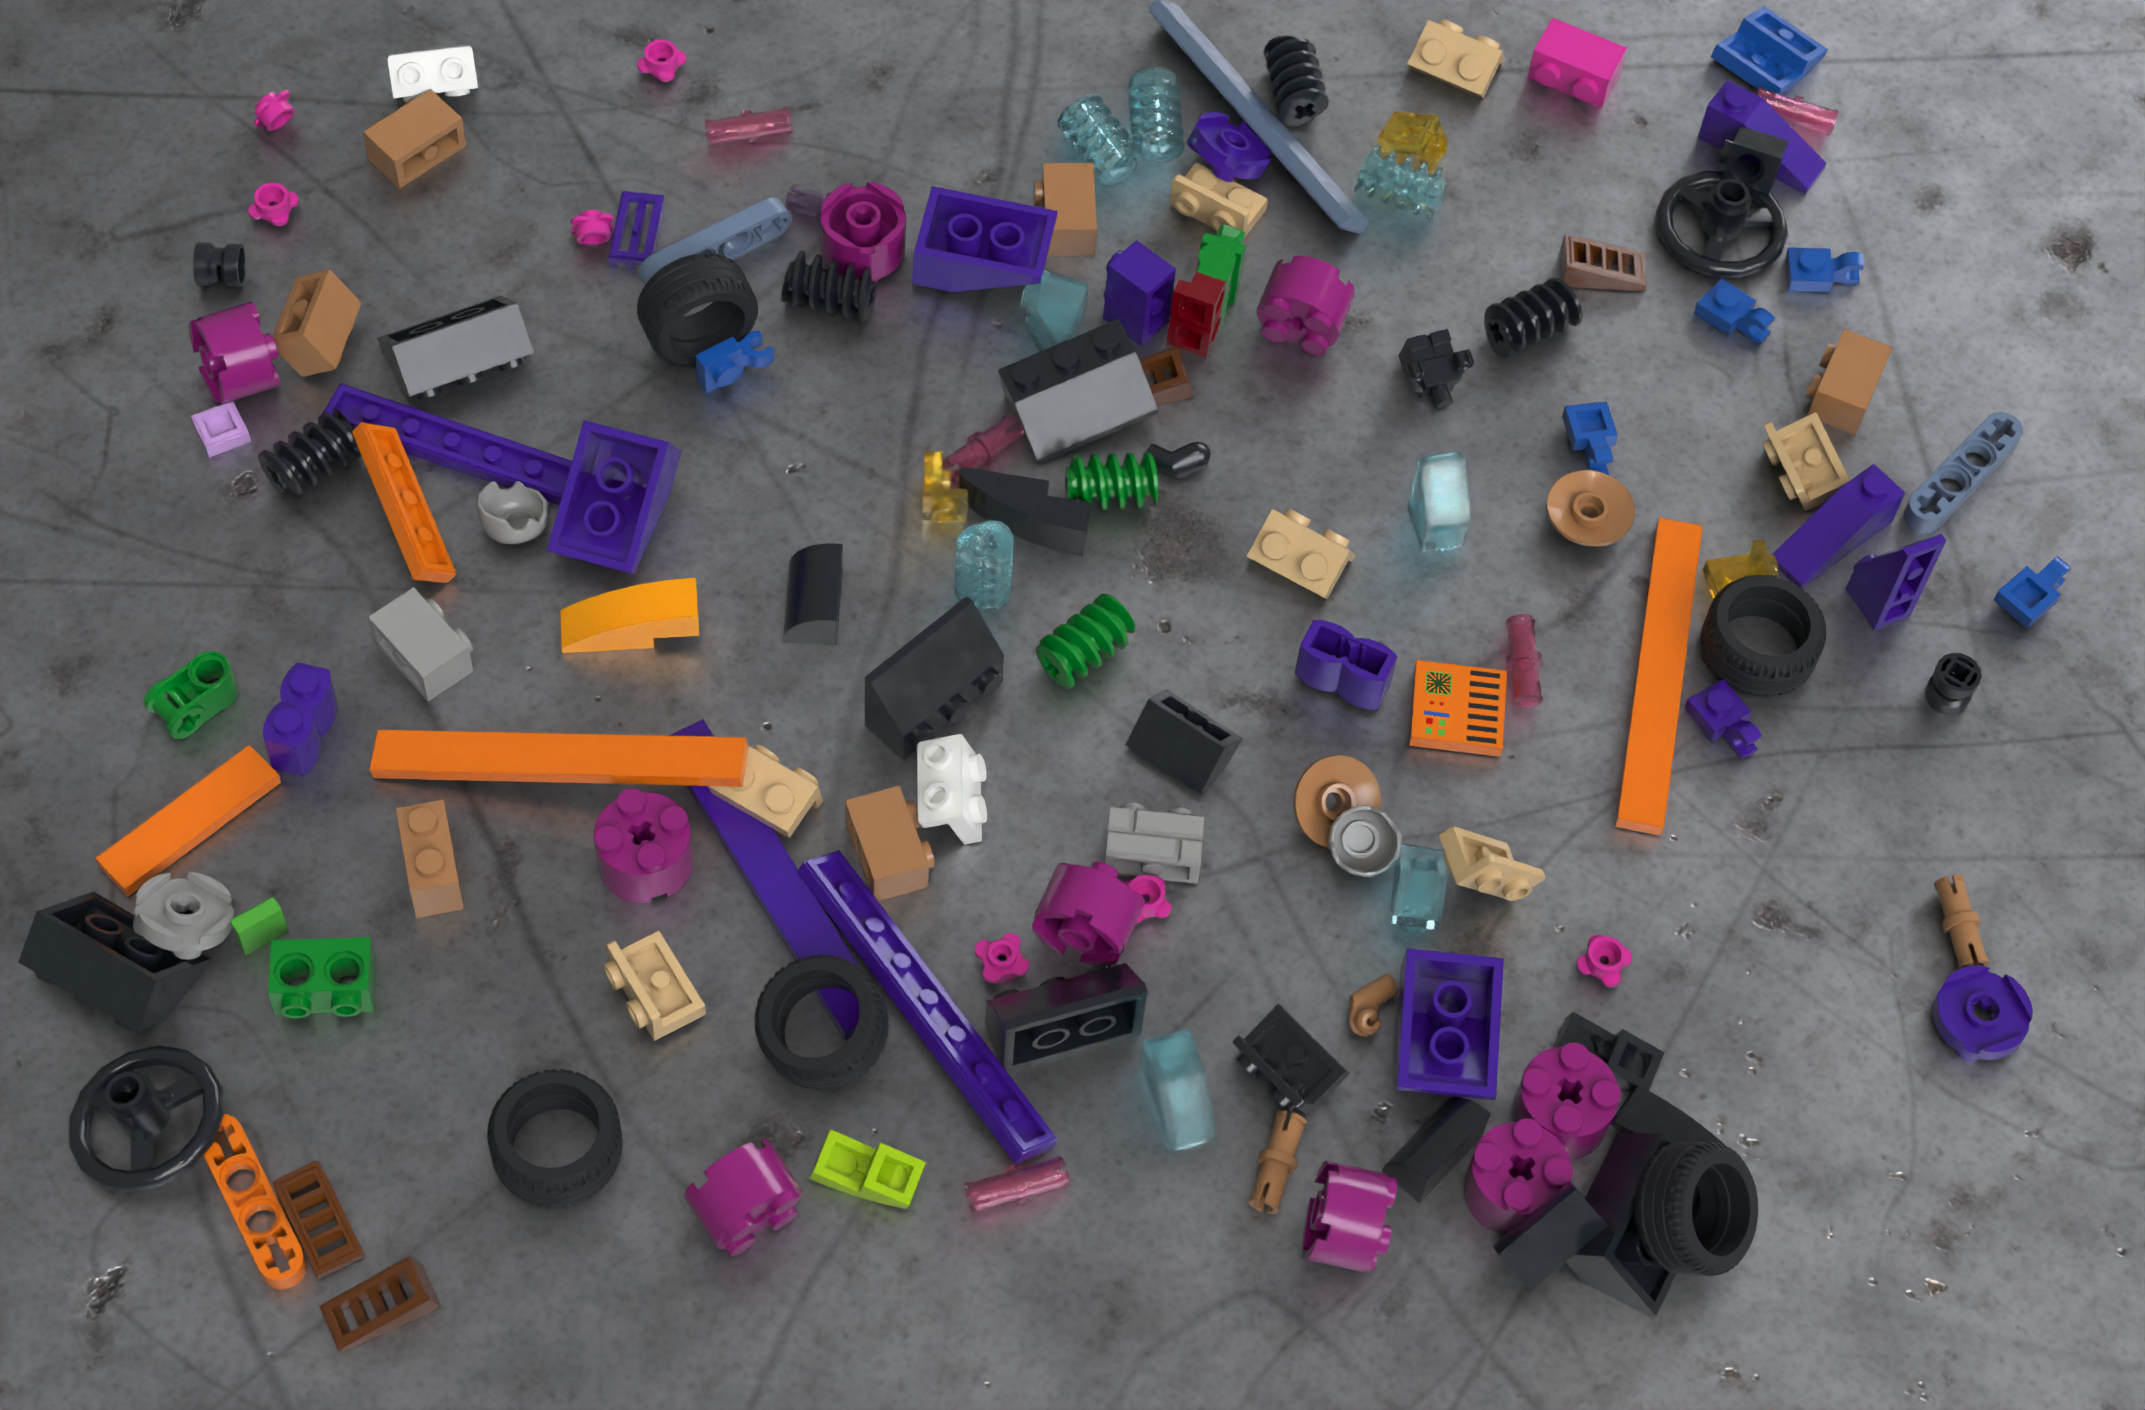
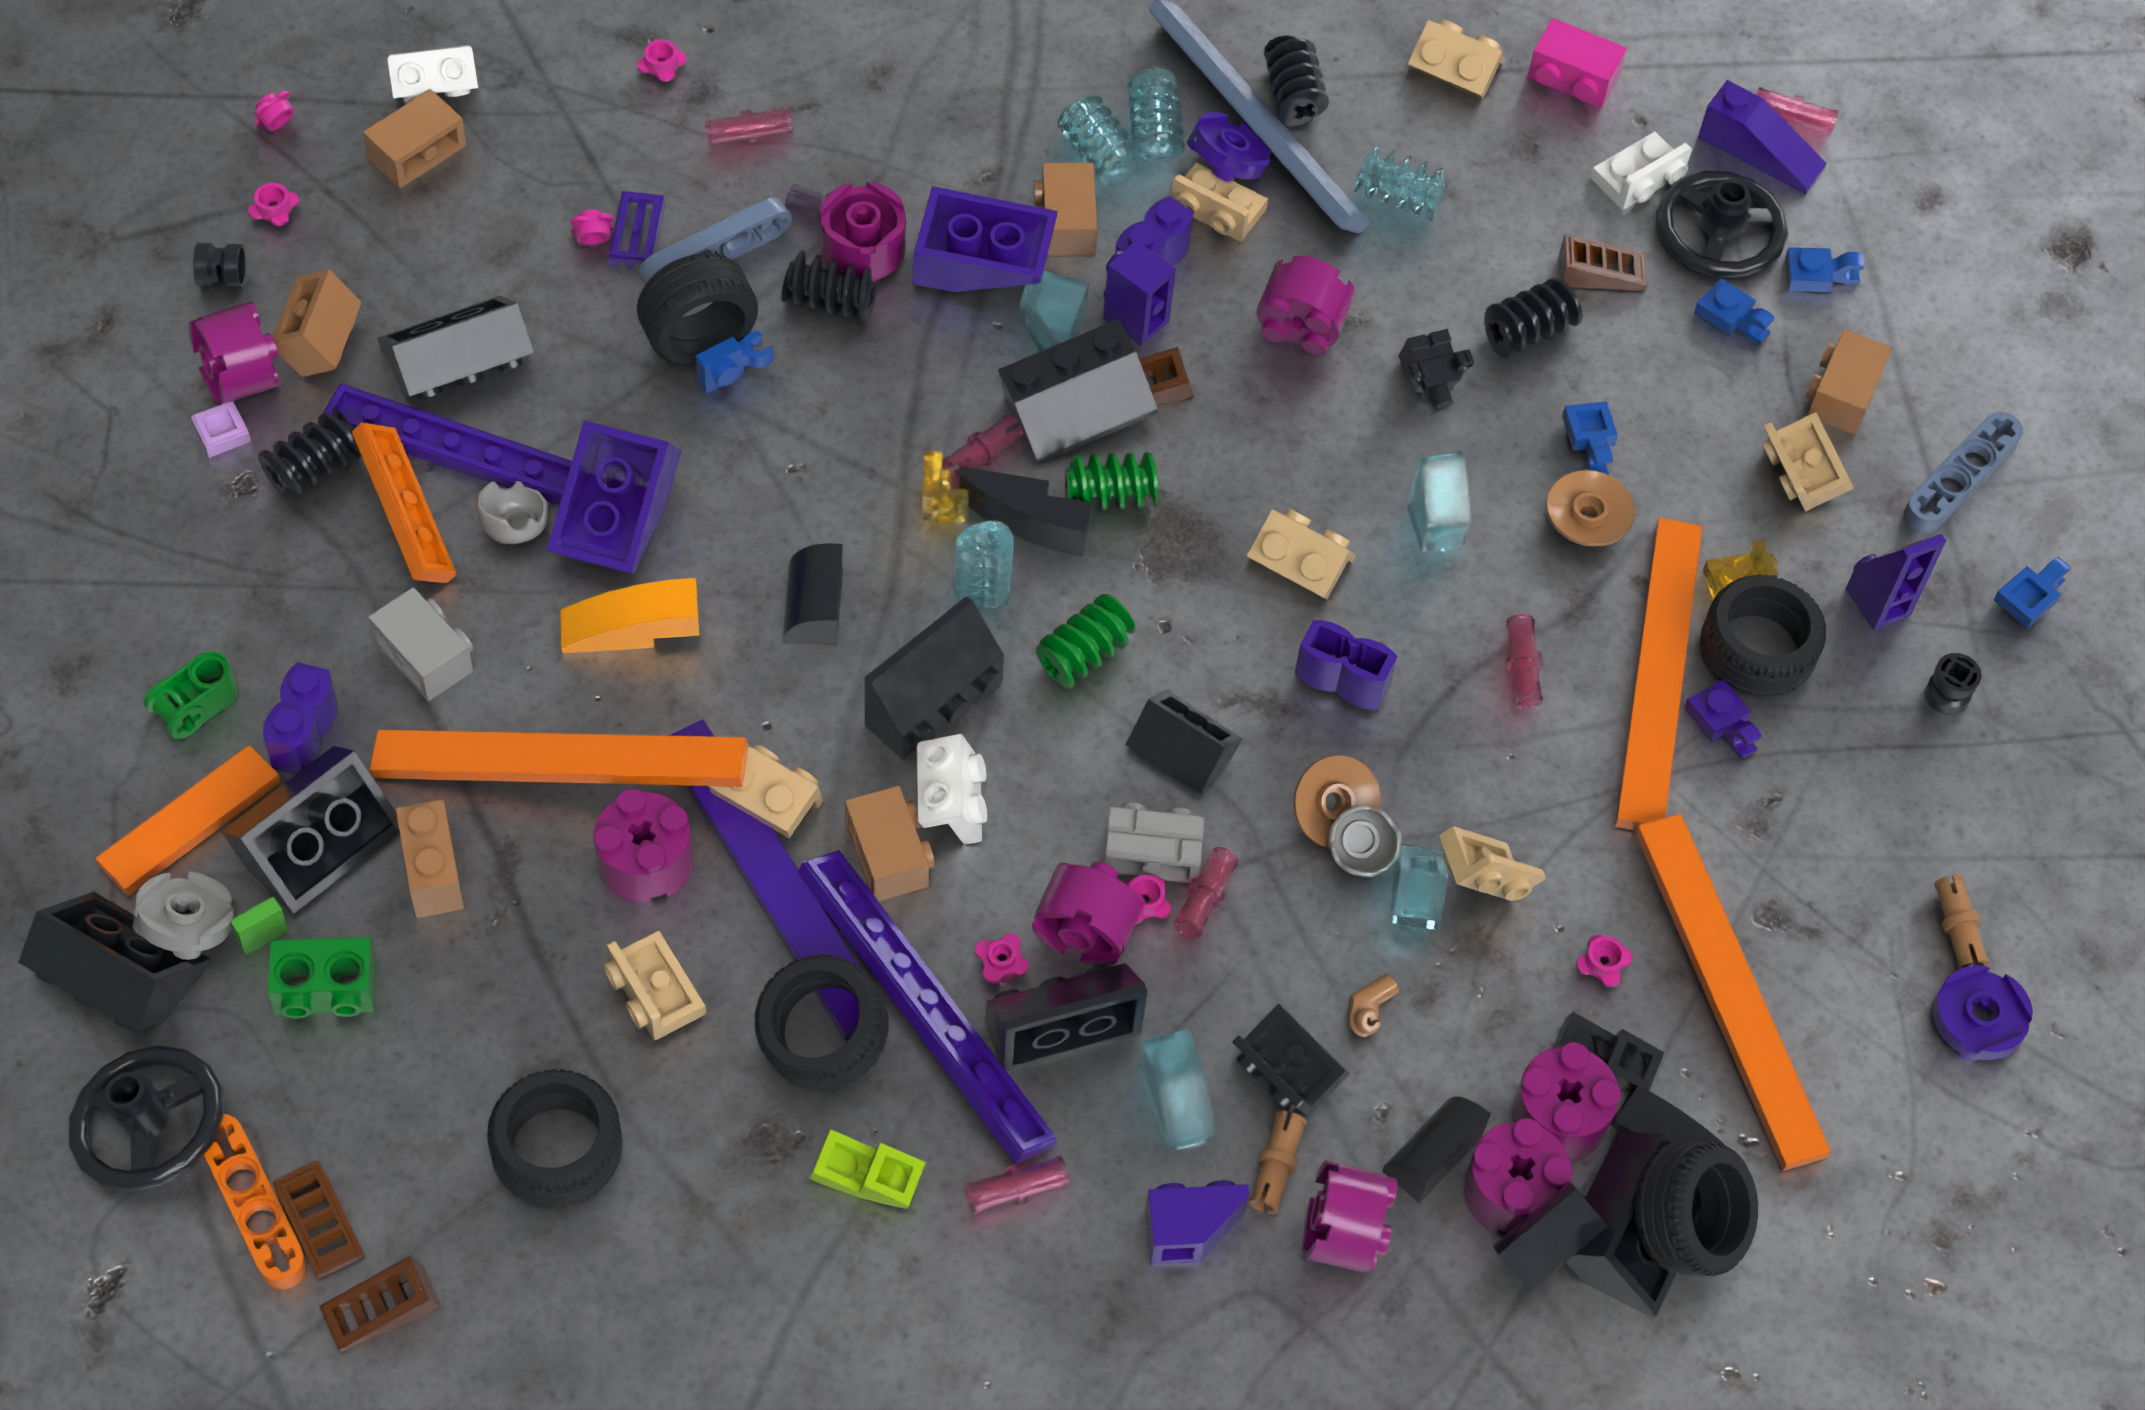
(313, 828): none -> black slope
(744, 1196): magenta brick -> none
(1163, 231): none -> dark purple brick
(1181, 461): black arm -> none
(1191, 1220): none -> dark purple slope
(1203, 304): hips -> none
(1205, 893): none -> clear pink pin
(1415, 135): clear yellow bracket -> none
(1449, 1024): dark purple slope -> none
(1458, 708): orange tile -> none
(1641, 170): none -> white bracket
(1732, 993): none -> orange tile
(1764, 147): black brick -> none
(1769, 52): blue slope -> none
(1840, 526): dark purple slope -> none

